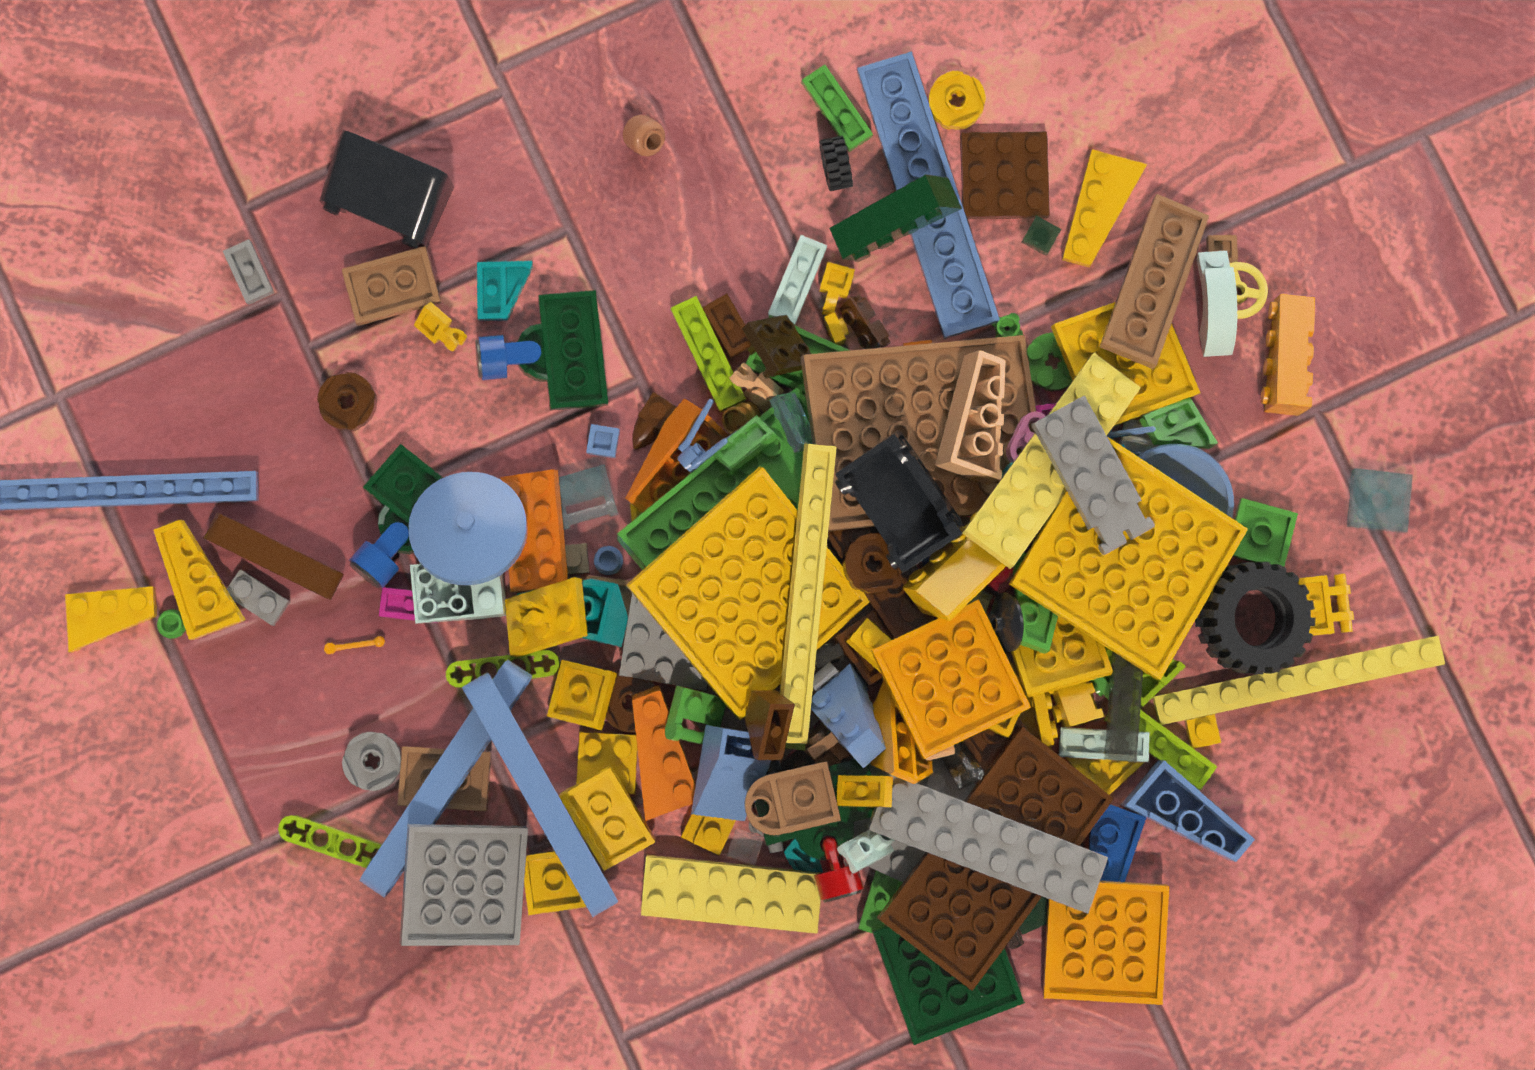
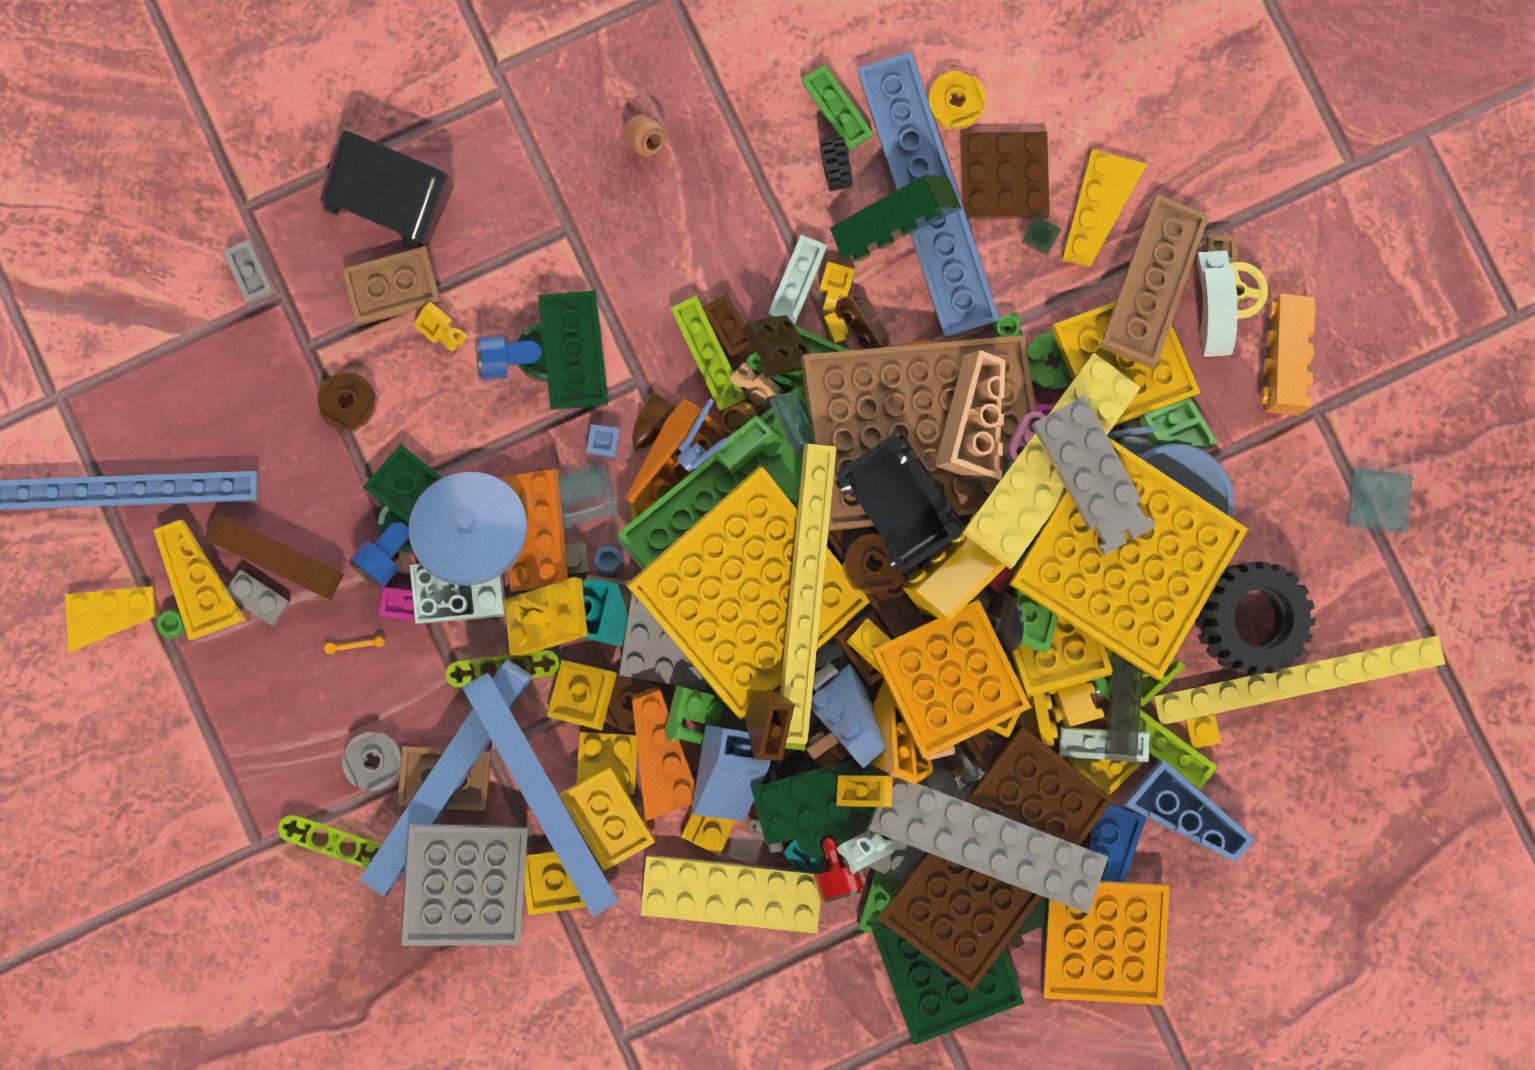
(500, 287): teal wing -> none
(795, 800): medium nougat plate -> none
(1267, 533): bright green plate -> none
(1320, 594): yellow plate -> none

